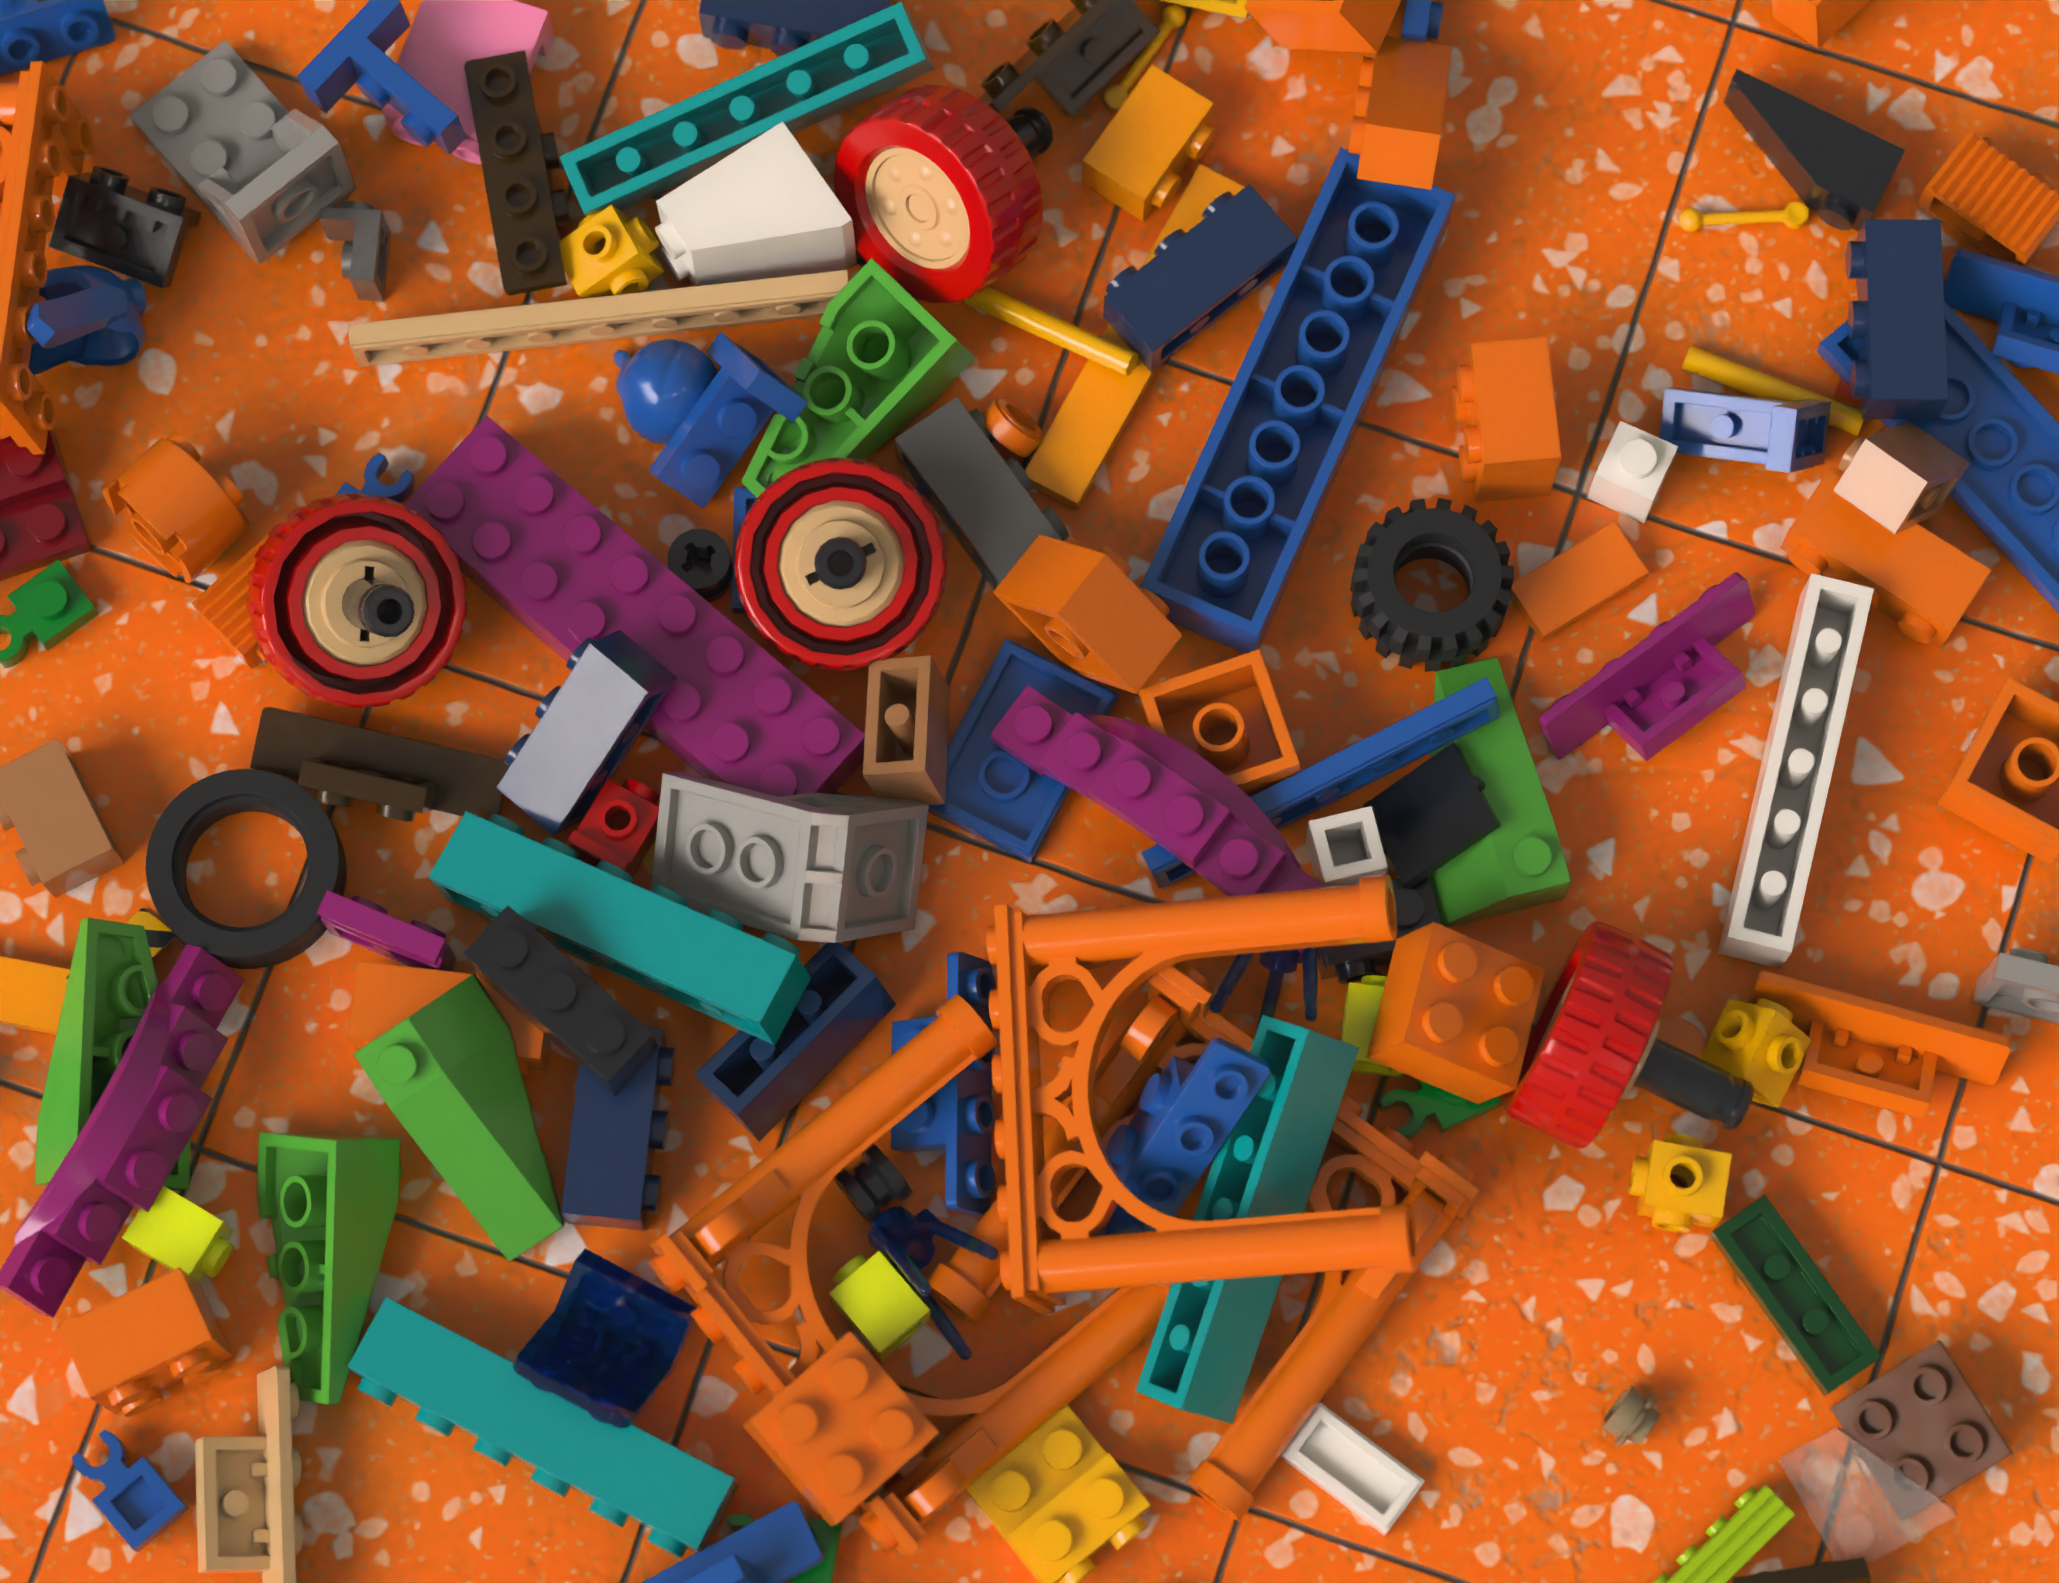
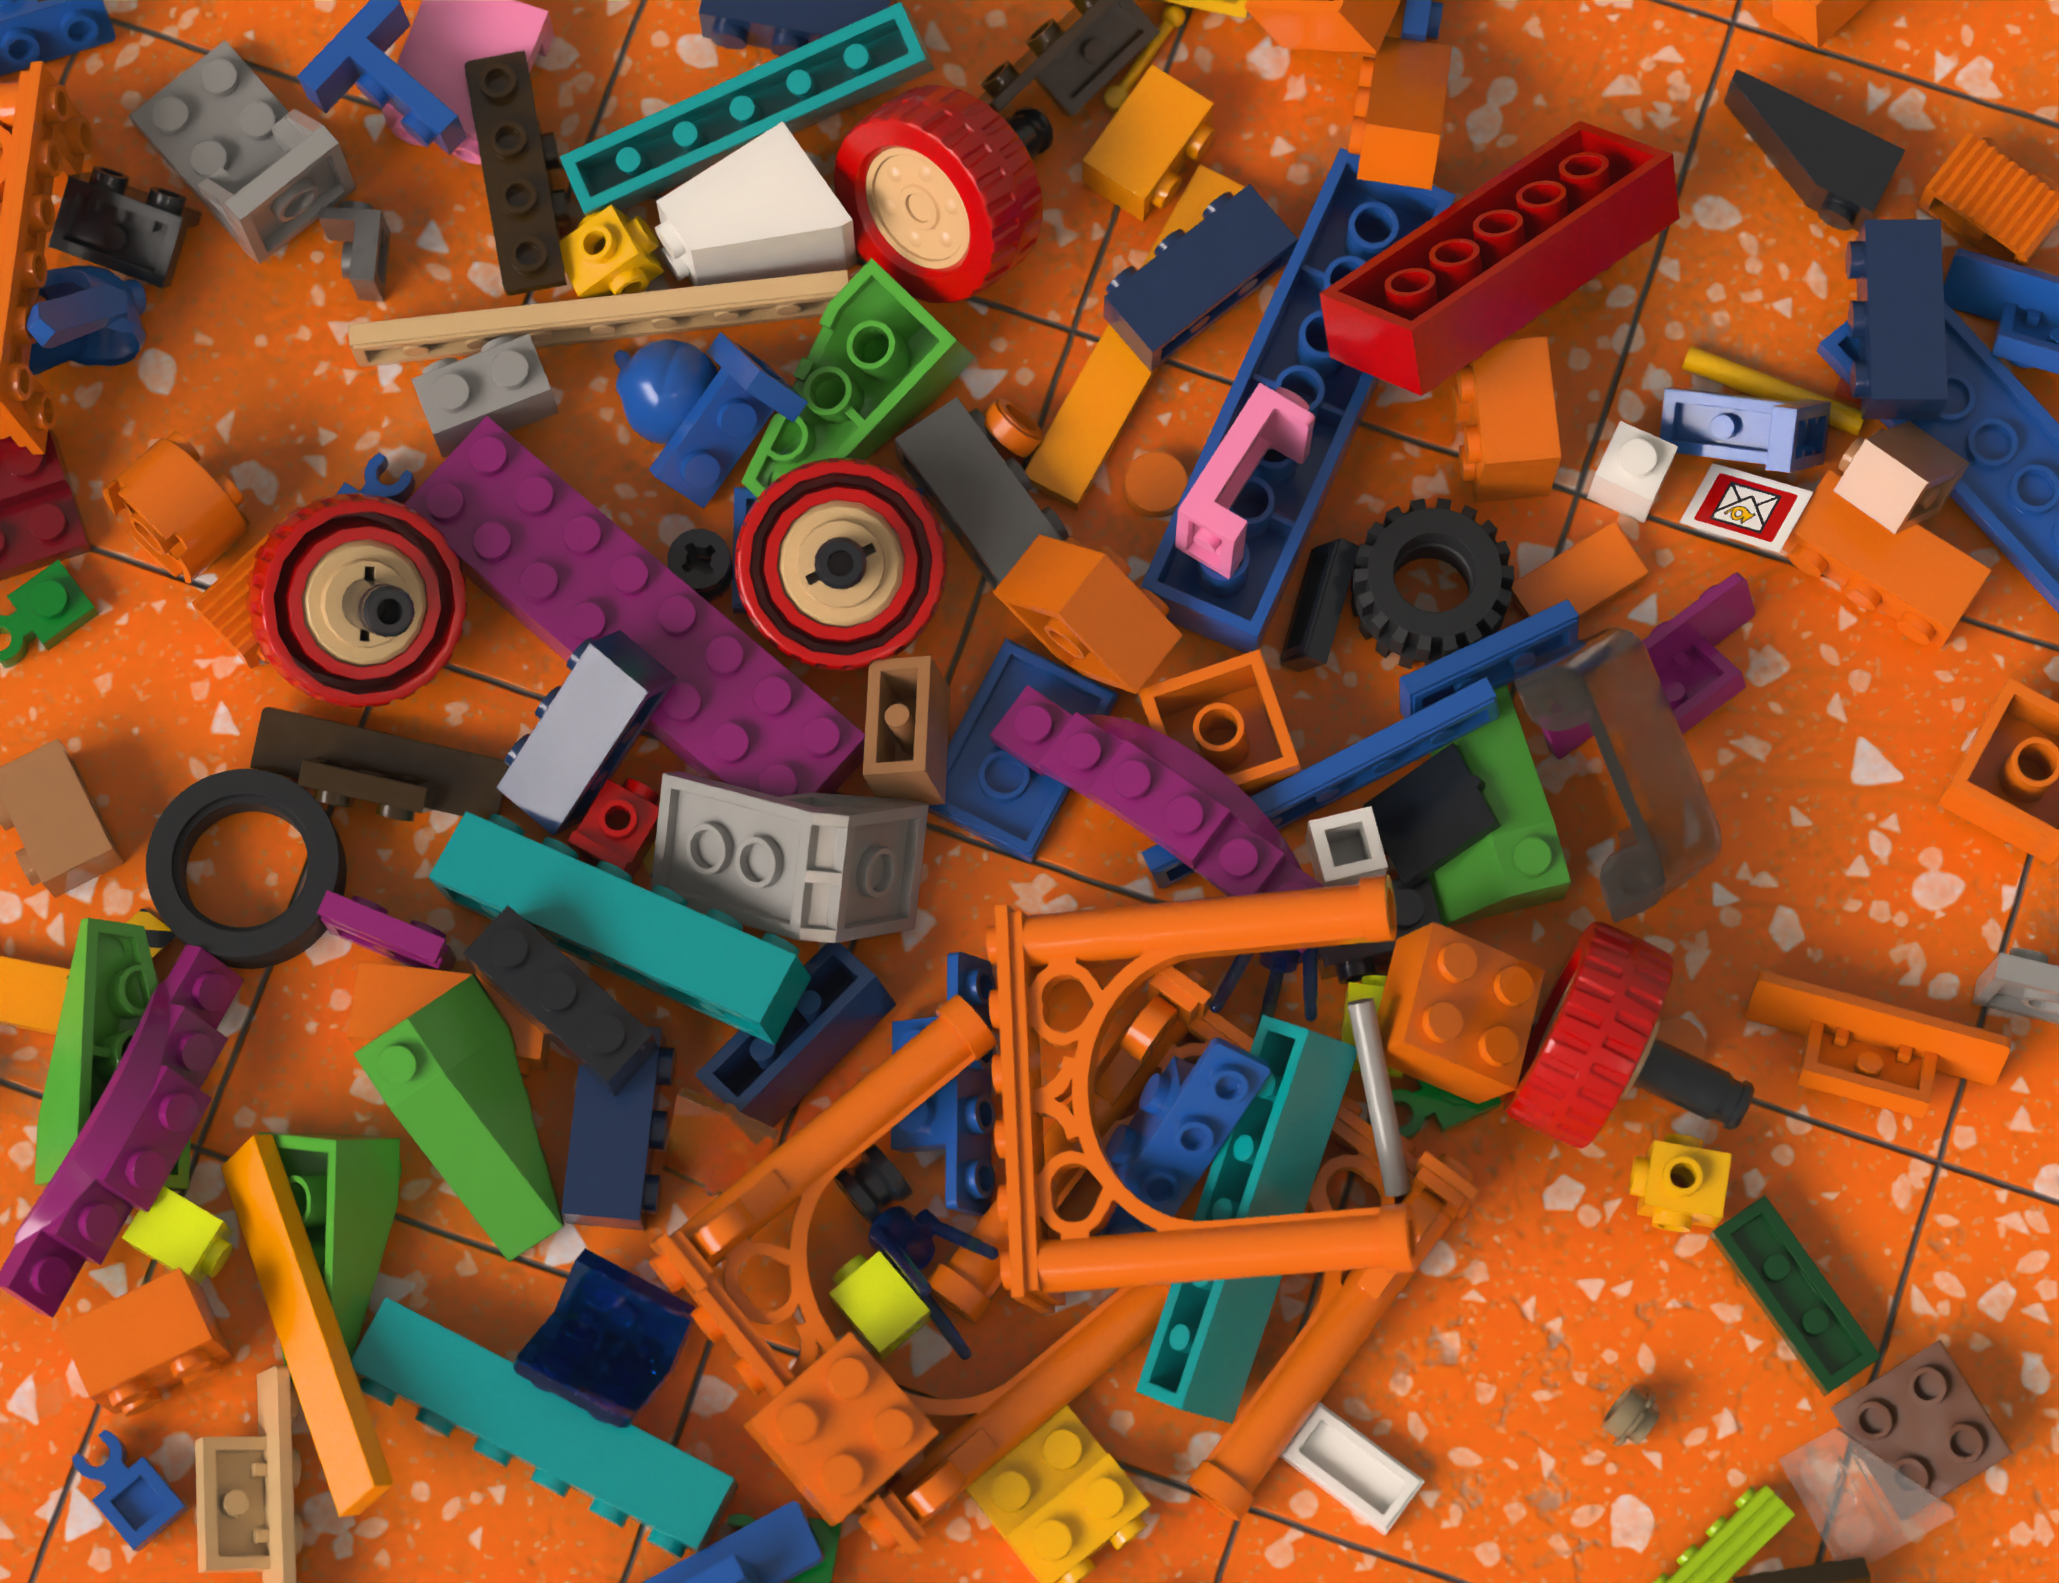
(306, 1326): none -> light orange tile
(497, 383): none -> light grey brick
(714, 1142): none -> clear orange piece
(1055, 330): yellow bar -> none
(1155, 484): none -> orange tile
(1204, 521): none -> bright pink panel
(1319, 605): none -> black tile
(1379, 1097): none -> light grey bar
(1490, 658): none -> blue tile
(1499, 257): none -> red brick
(1618, 692): none -> clear smoke windscreen
(1746, 507): none -> sticker
(1758, 1047): yellow brick -> none
(1793, 216): yellow hinge -> none
(1796, 771): white brick -> none

